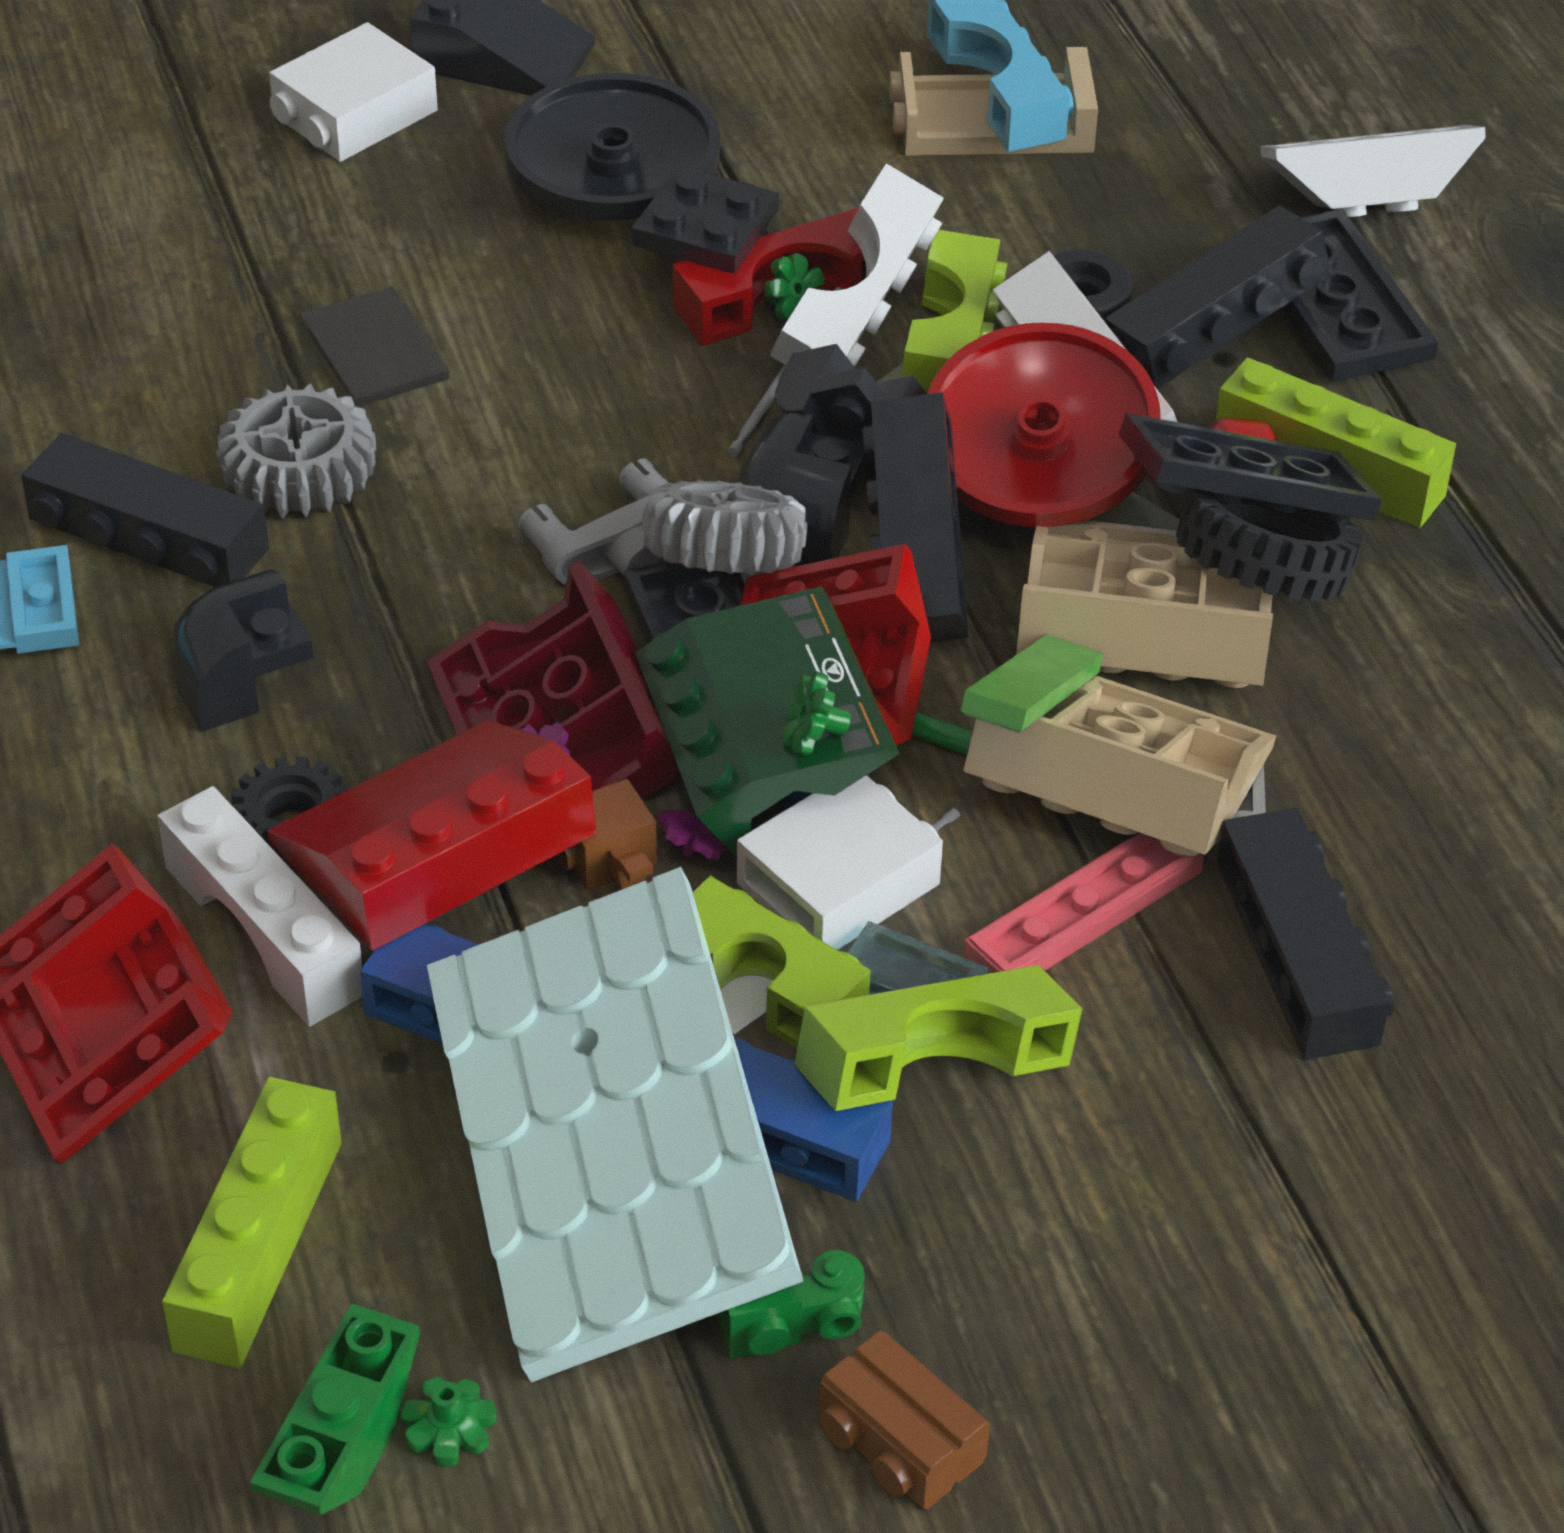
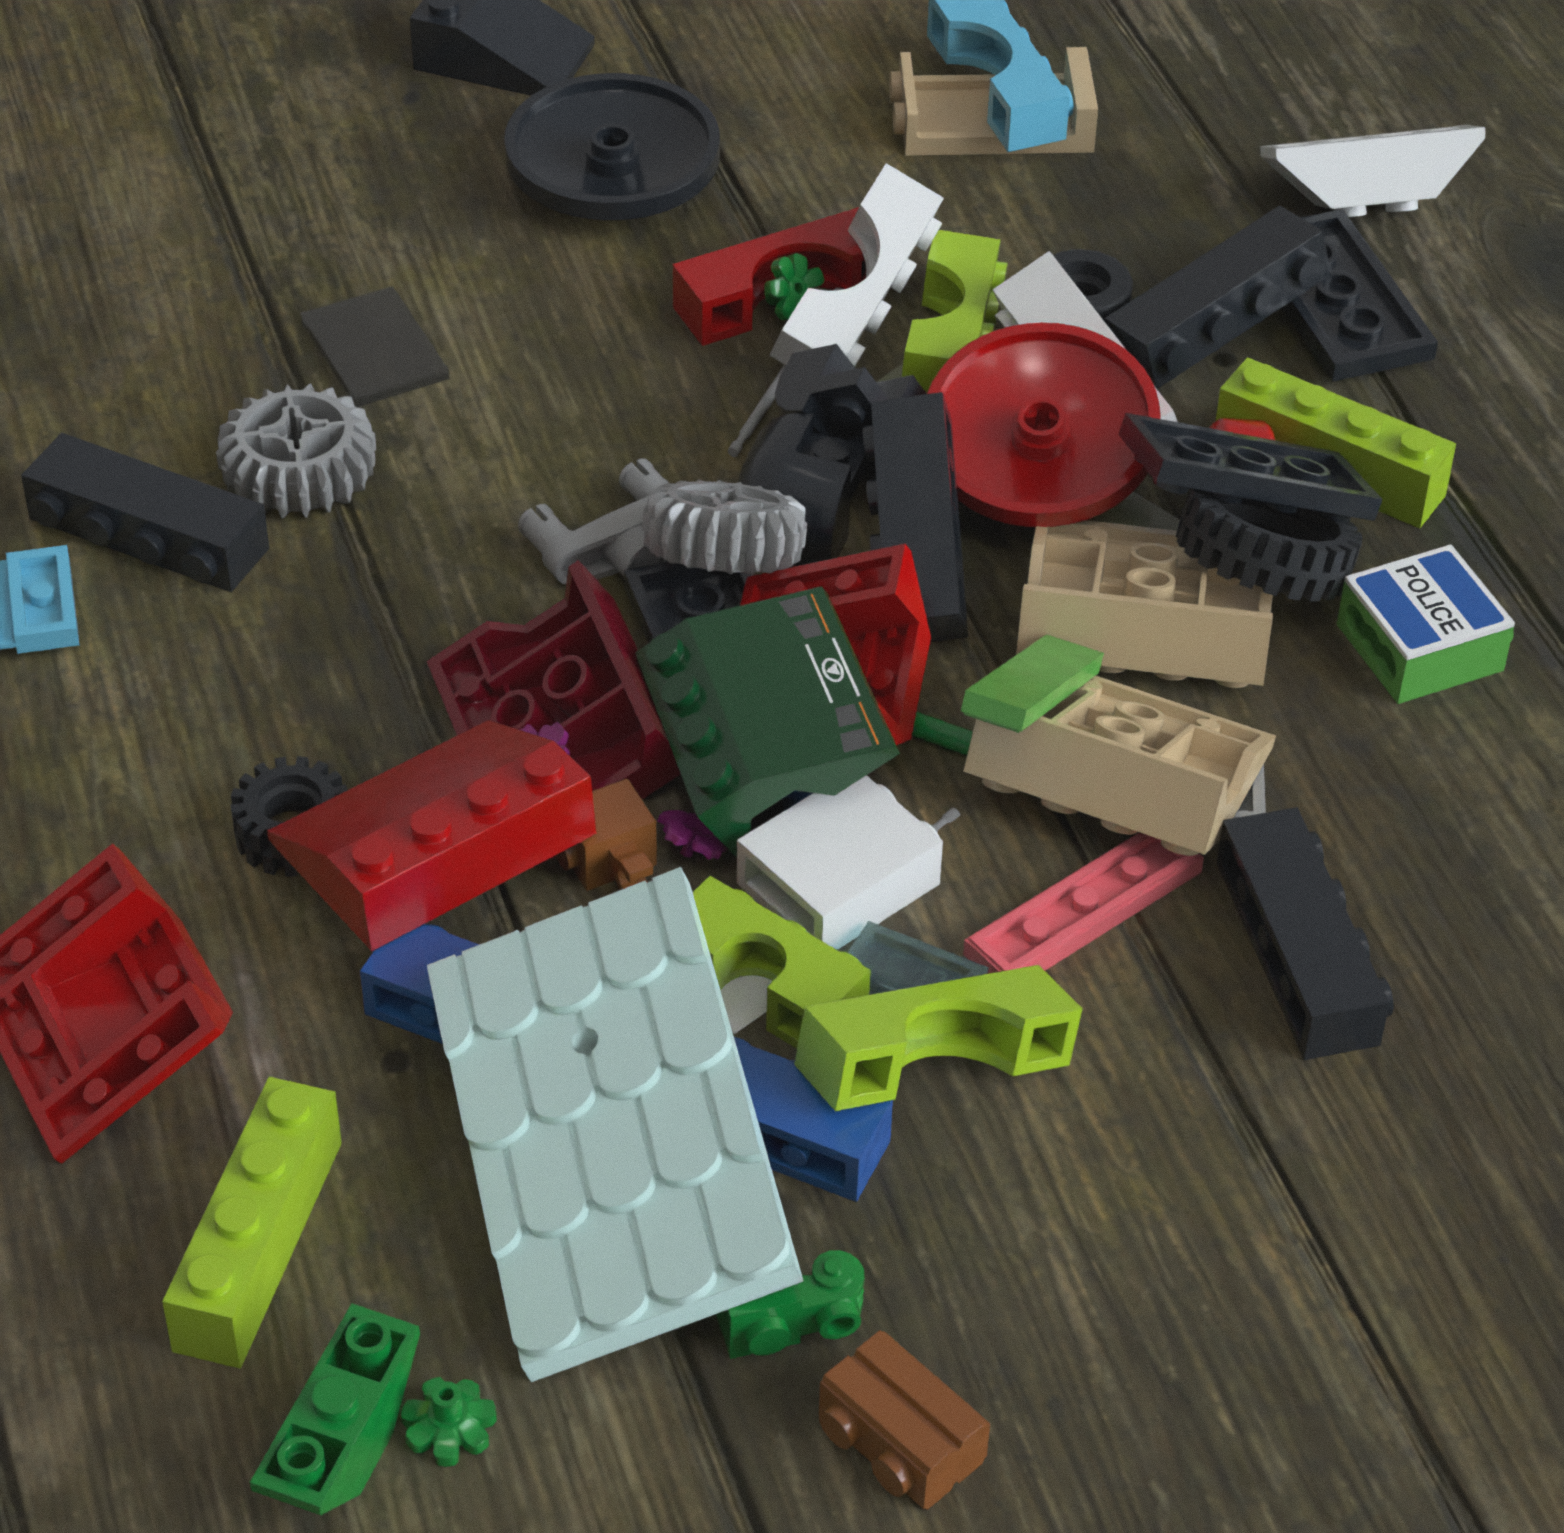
(229, 641): black brick -> none
(299, 939): white arch -> none
(353, 91): white brick -> none
(705, 219): black plate -> none
(813, 714): green plant -> none
(1425, 623): none -> piece

